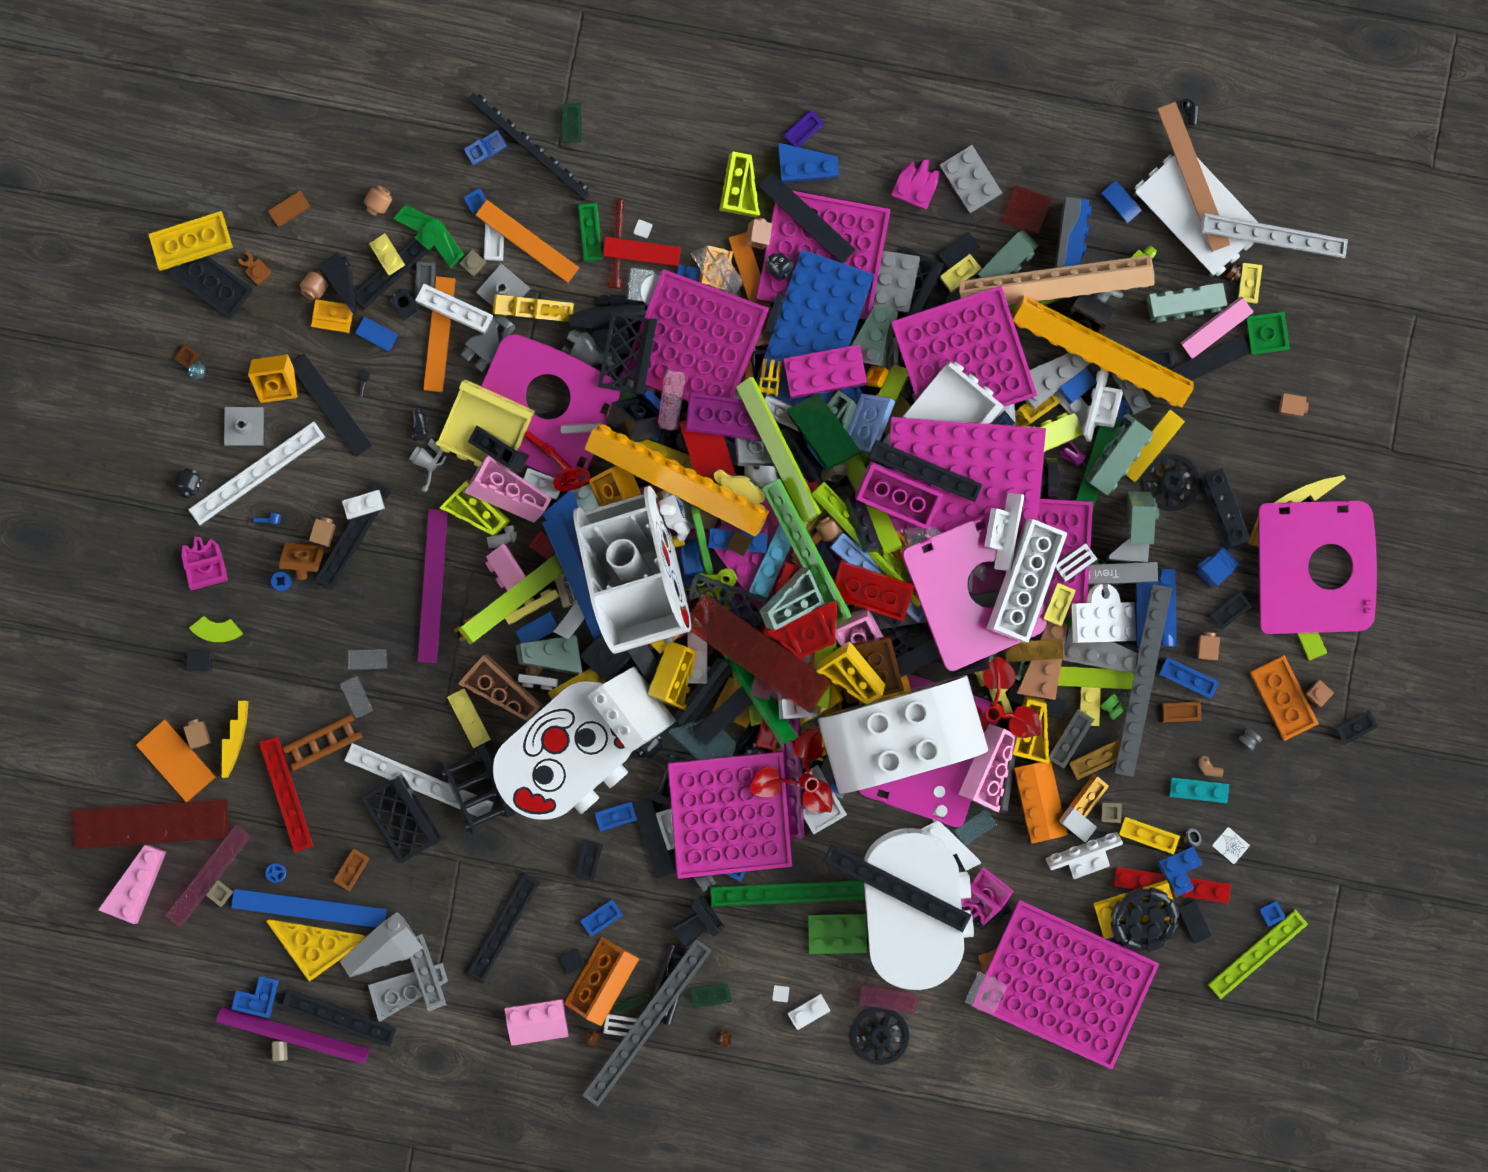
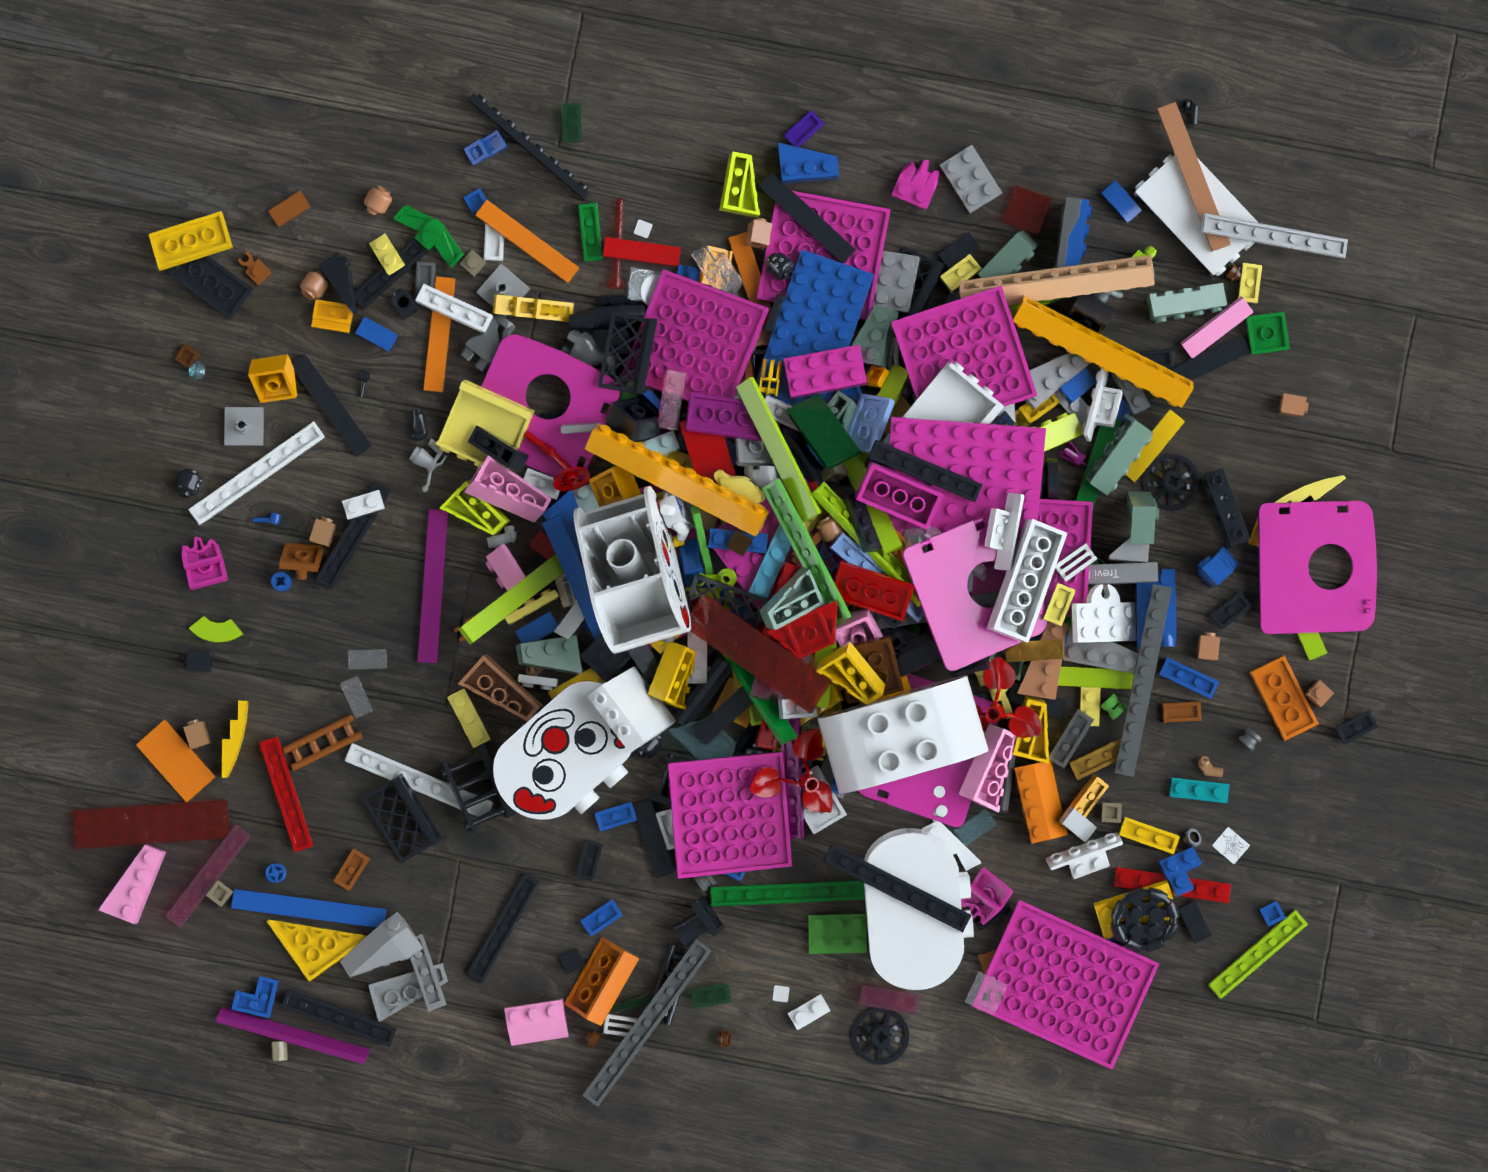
(663, 444): none -> light aqua plate

